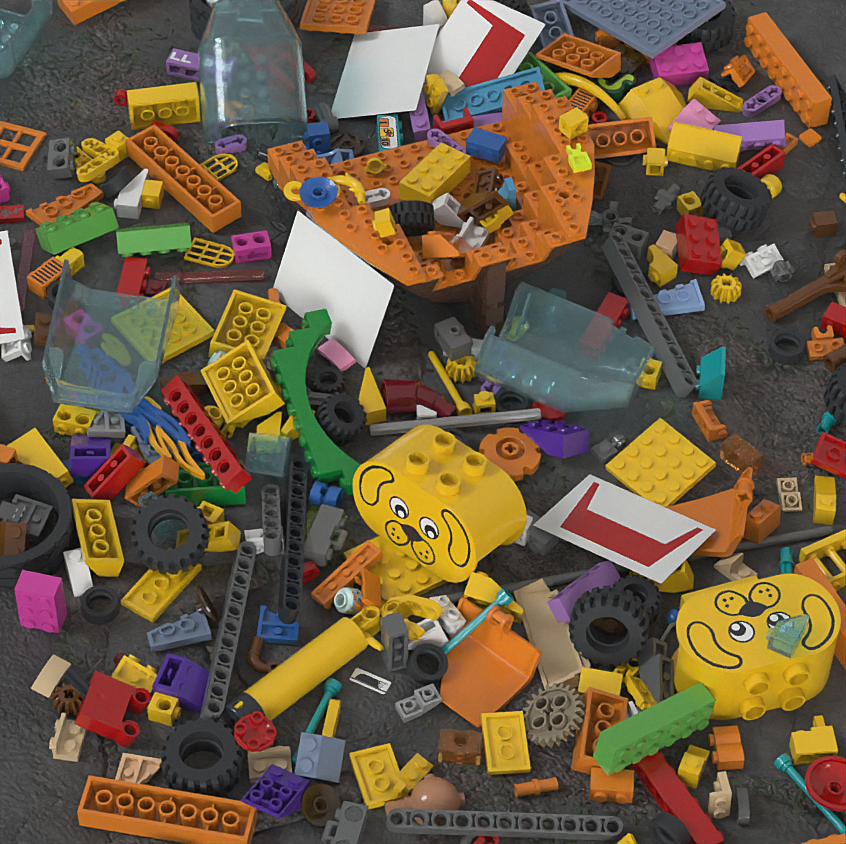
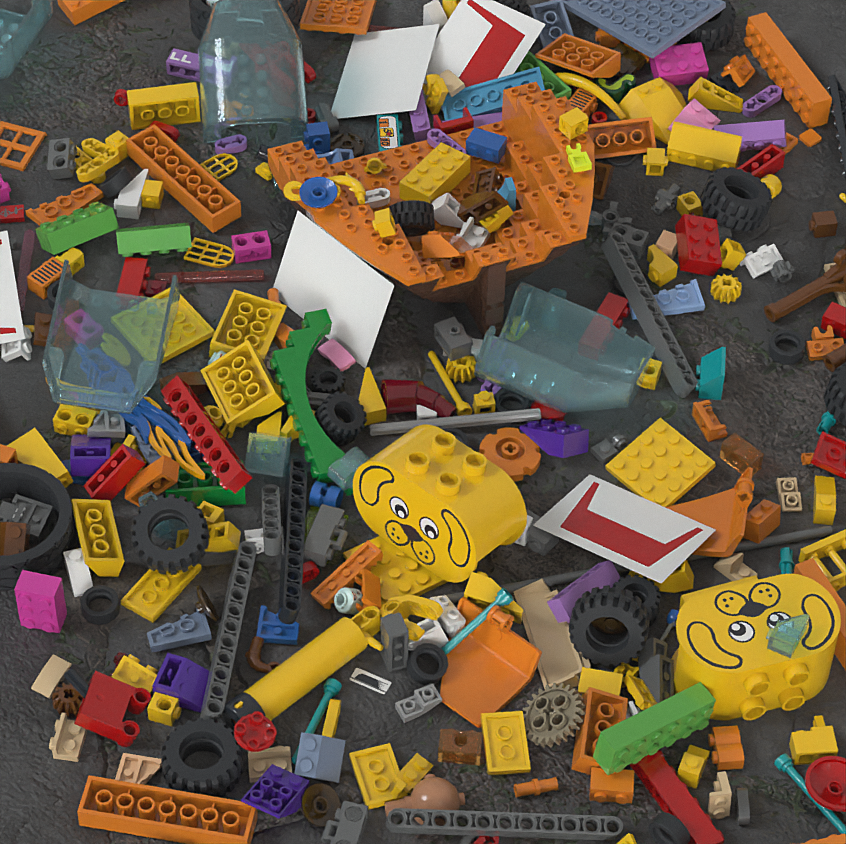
(343, 469): none -> clear light blue brick

